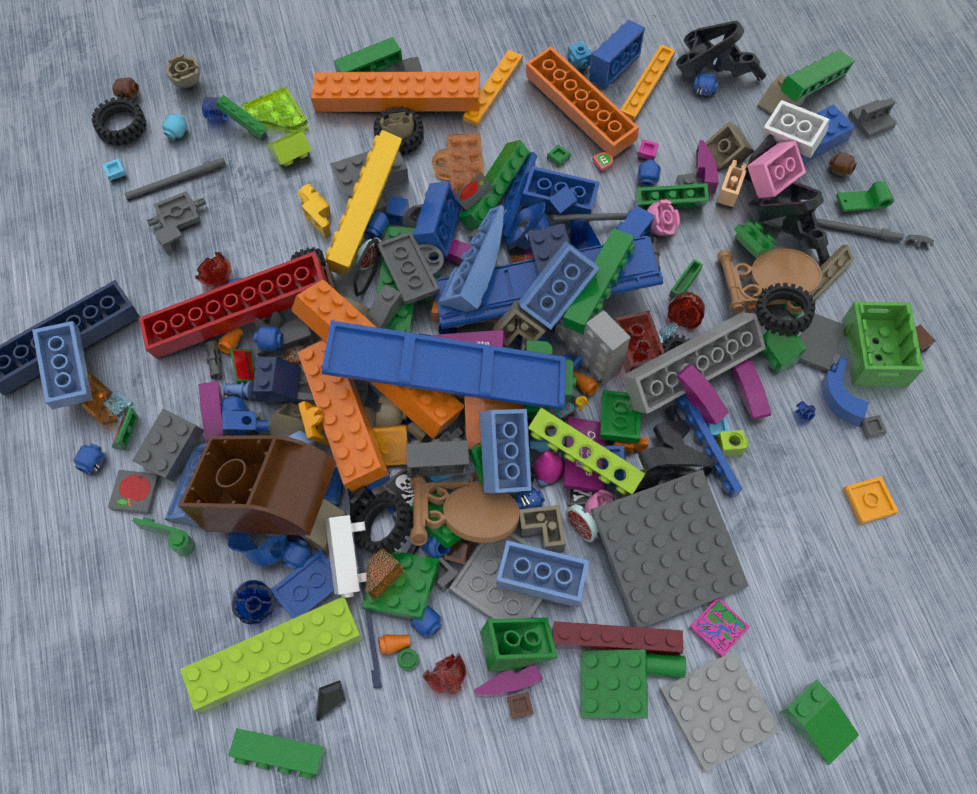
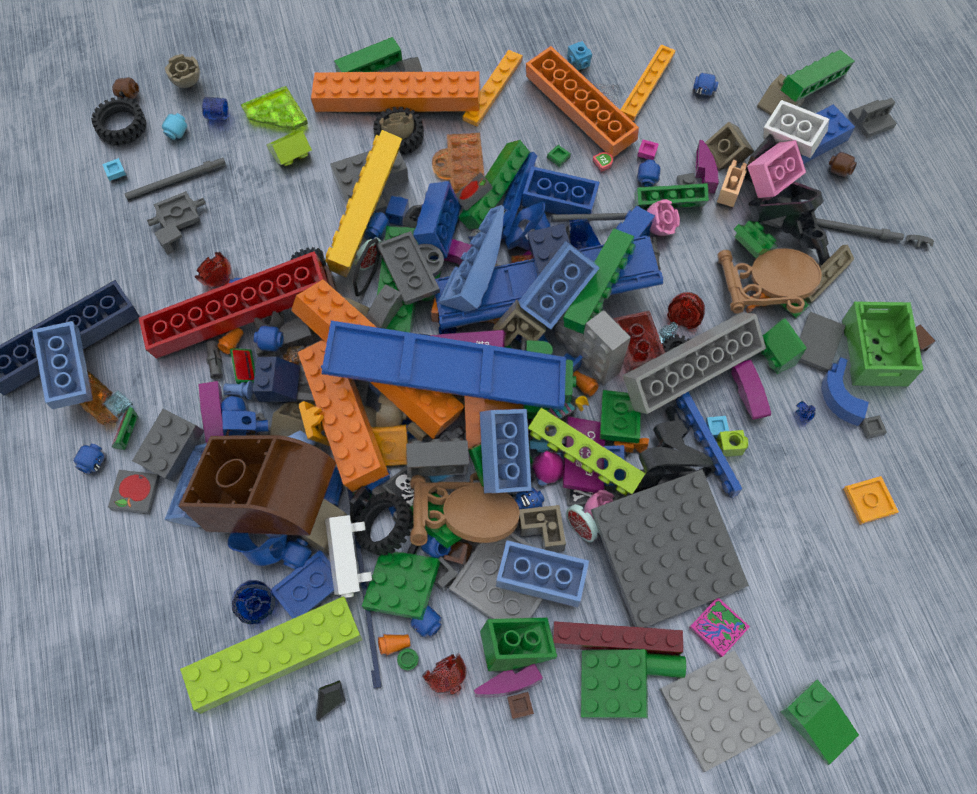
(177, 539): green door -> none
(241, 116): green piece -> none
(277, 752): green brick -> none
(315, 209): yellow plate -> none
(381, 573): clear orange slope -> none
(564, 199): blue brick -> none
(616, 53): blue brick -> none
(686, 278): green piece -> none
(702, 395): magenta slope -> none
(727, 53): black connector -> none
(788, 293): black tyre -> none
(875, 198): green door -> none

